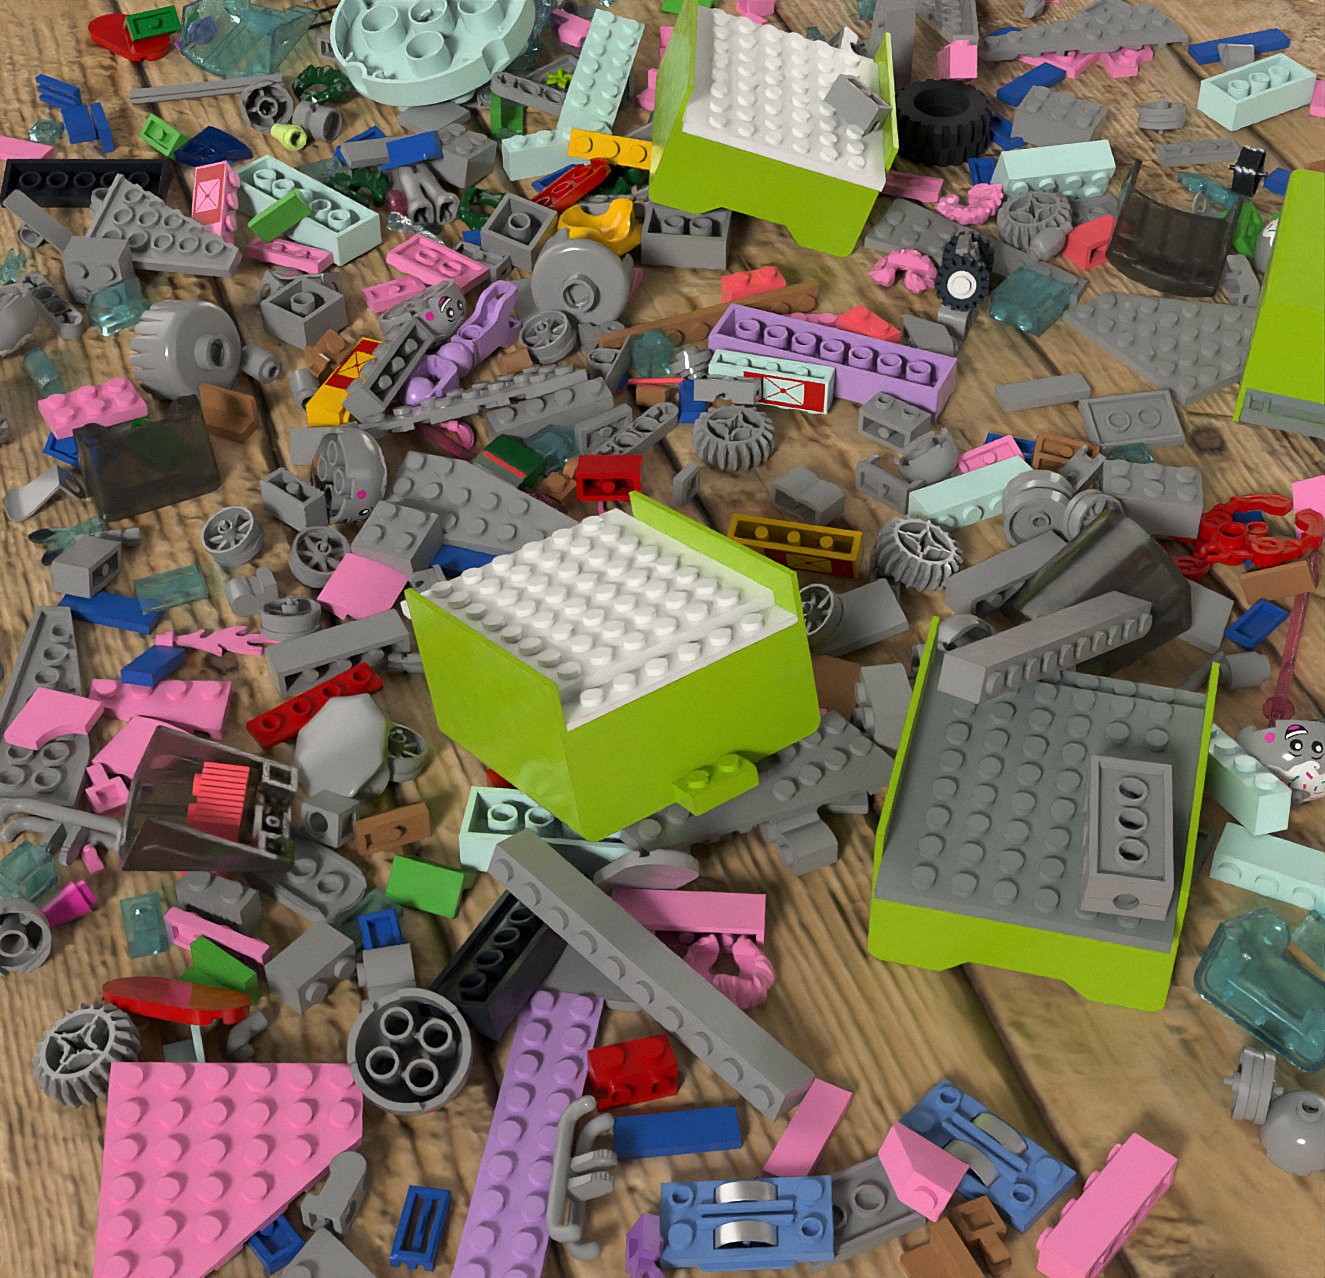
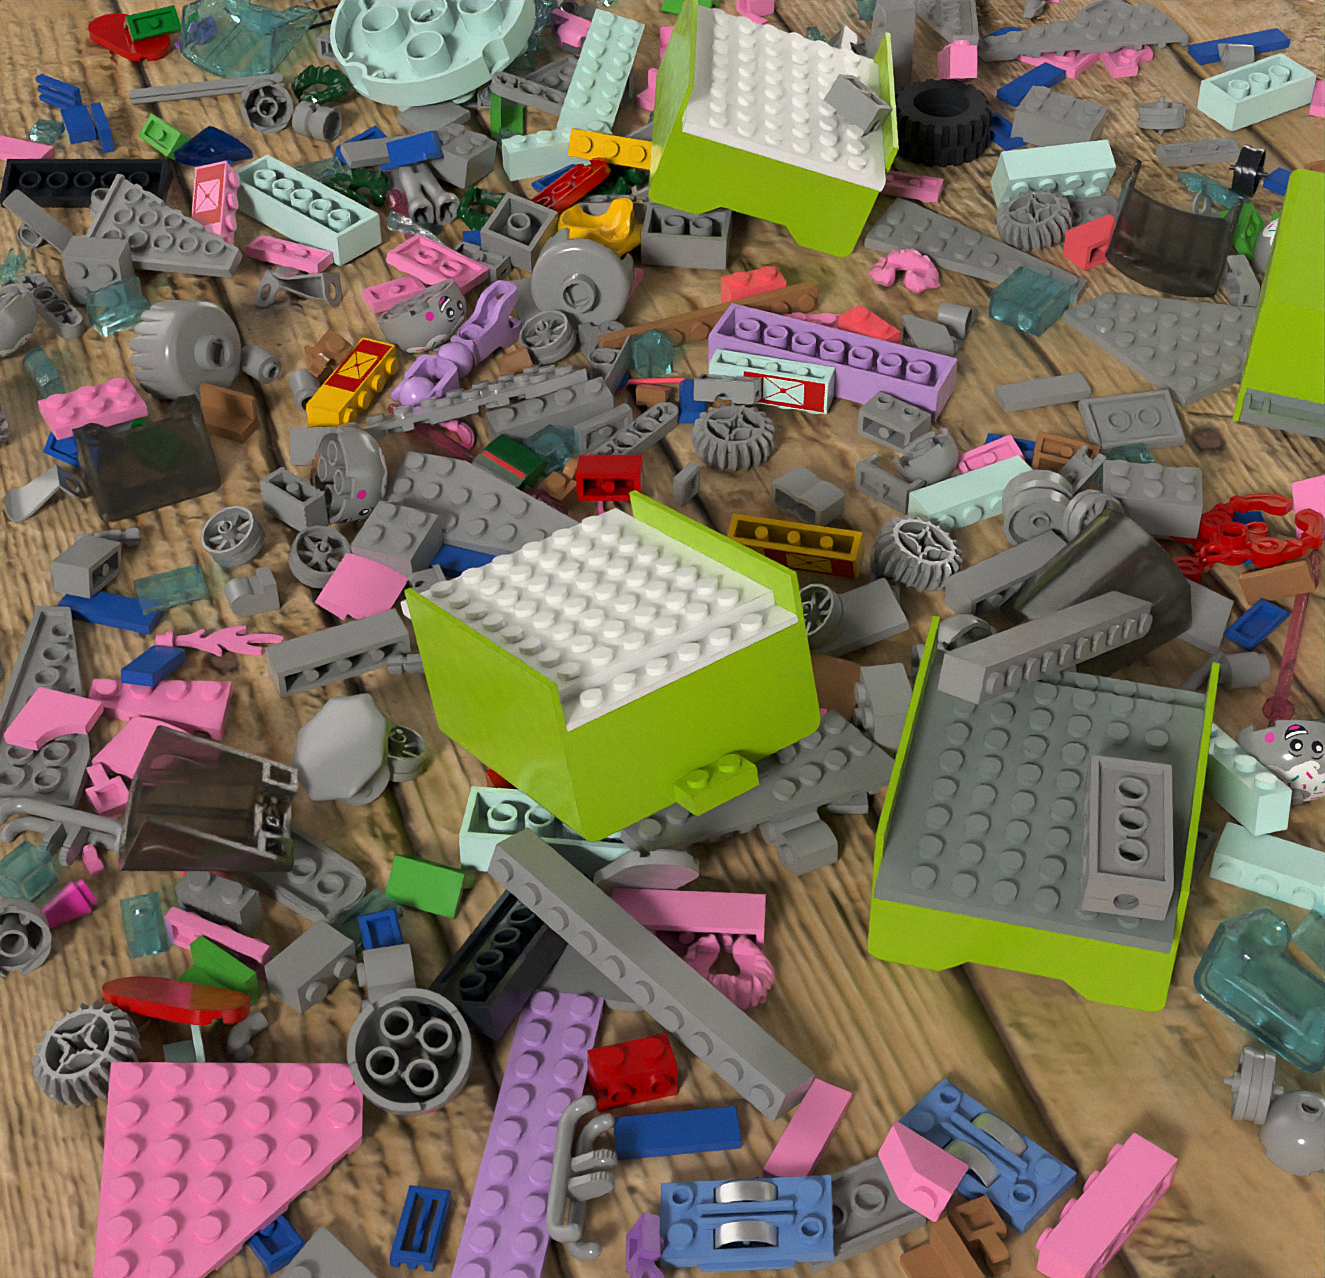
(63, 537): clear light blue piece -> none
(220, 800): coral brick -> none
(280, 216): bright green panel -> none
(288, 718): red bracket -> none
(289, 618): light grey wheel -> none
(290, 136): yellowish green cone -> none
(303, 312): light grey brick -> none
(329, 818): light grey brick -> none
(340, 1196): light grey leg -> none
(388, 370): light grey brick -> none
(391, 828): medium nougat panel -> none
(560, 79): lime plant -> none
(691, 363): light grey plate -> none
(965, 271): black plate -> none
(981, 169): blue tile -> none
(983, 202): bright pink piece -> none
(1048, 242): light grey plant -> none

